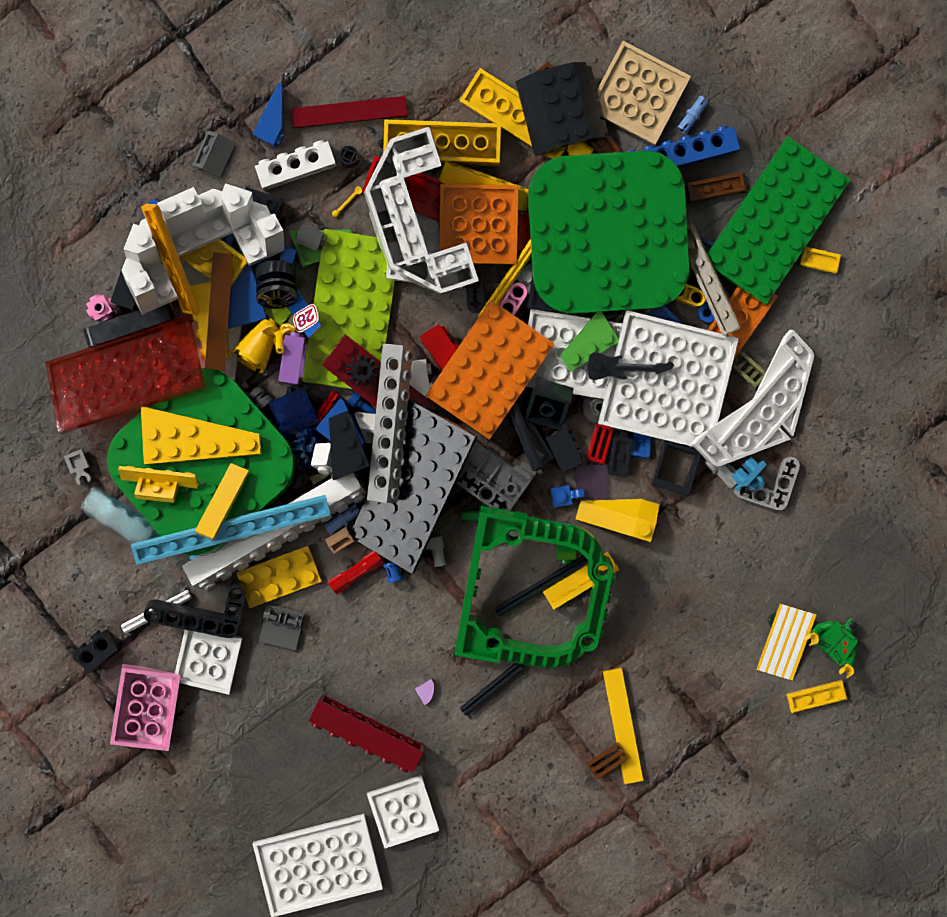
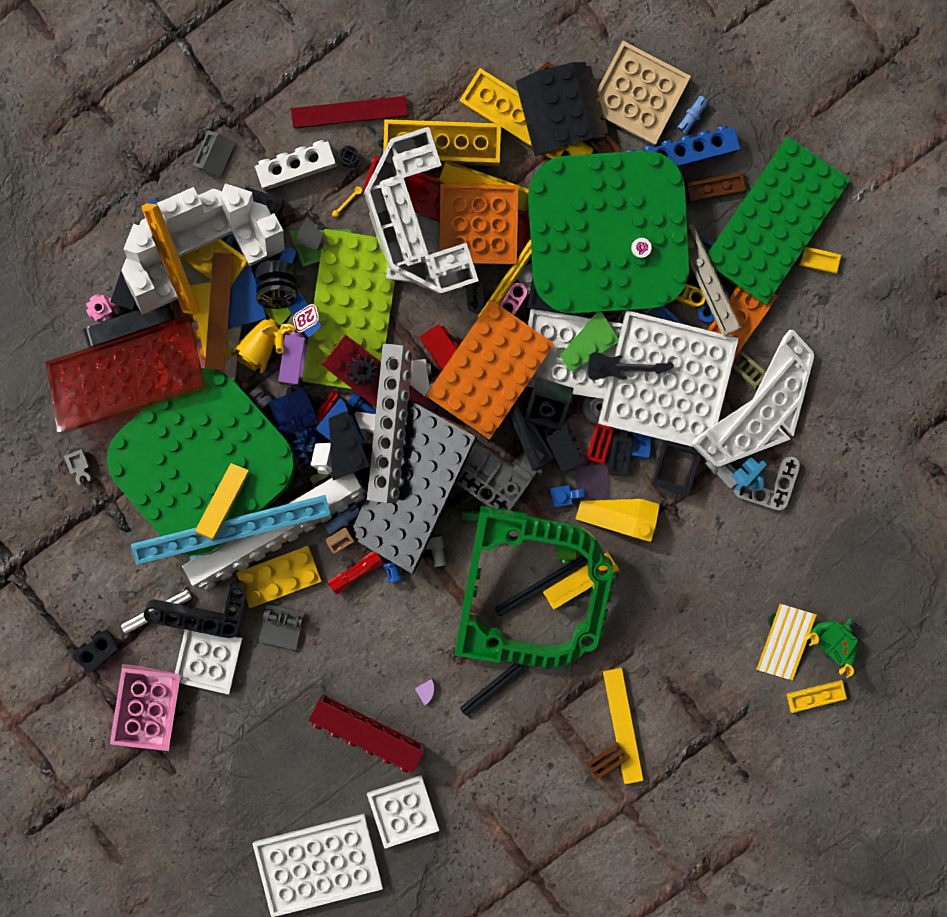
(117, 516): clear light blue wedge -> none
(157, 484): yellow bracket -> none
(183, 439): yellow wing -> none
(271, 124): blue slope -> none
(641, 247): none -> white tile

